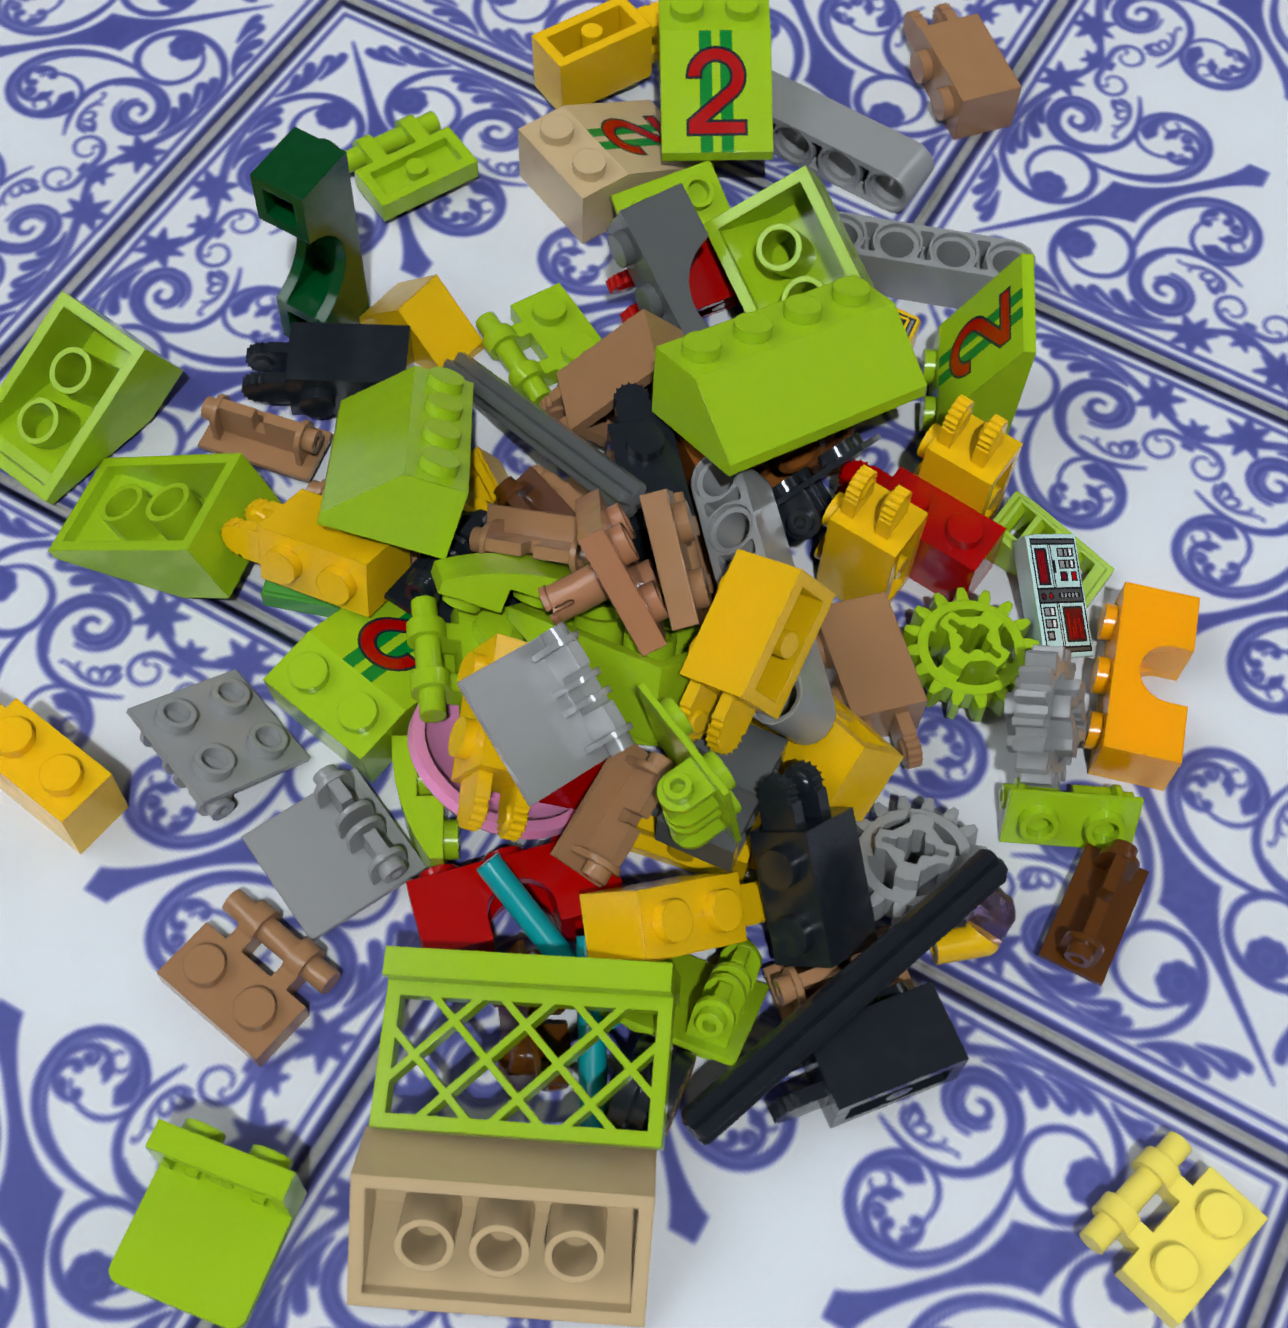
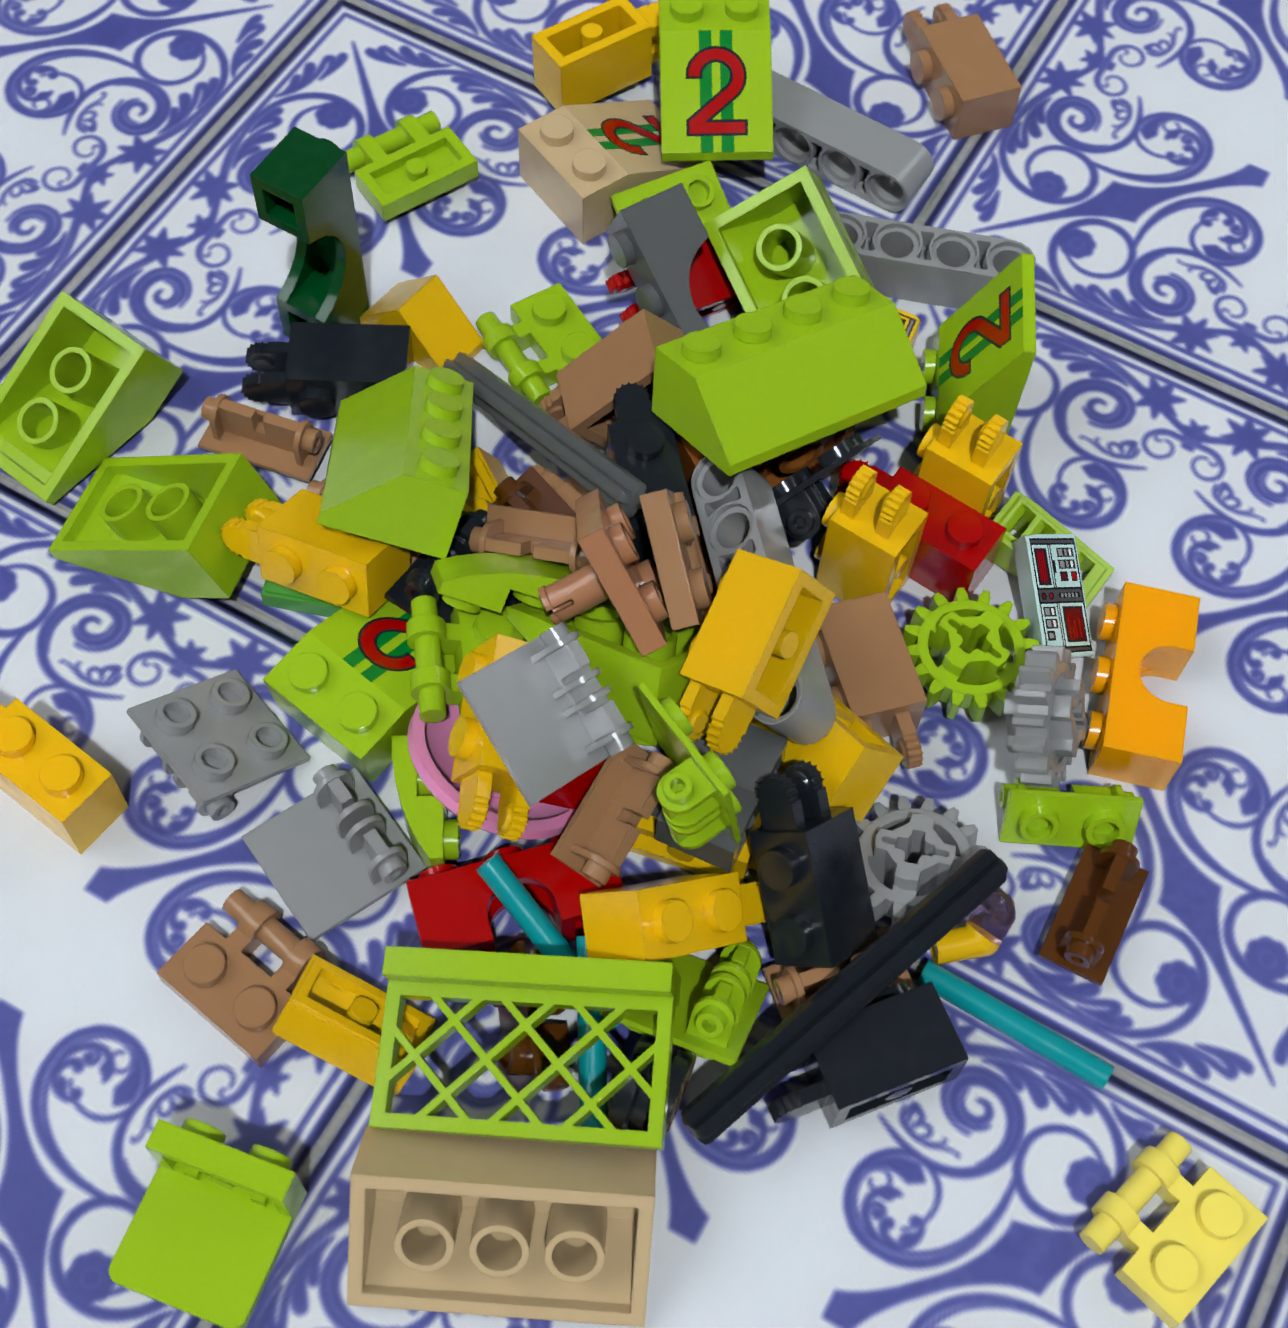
(343, 1020): none -> yellow slope
(1017, 1026): none -> teal bar

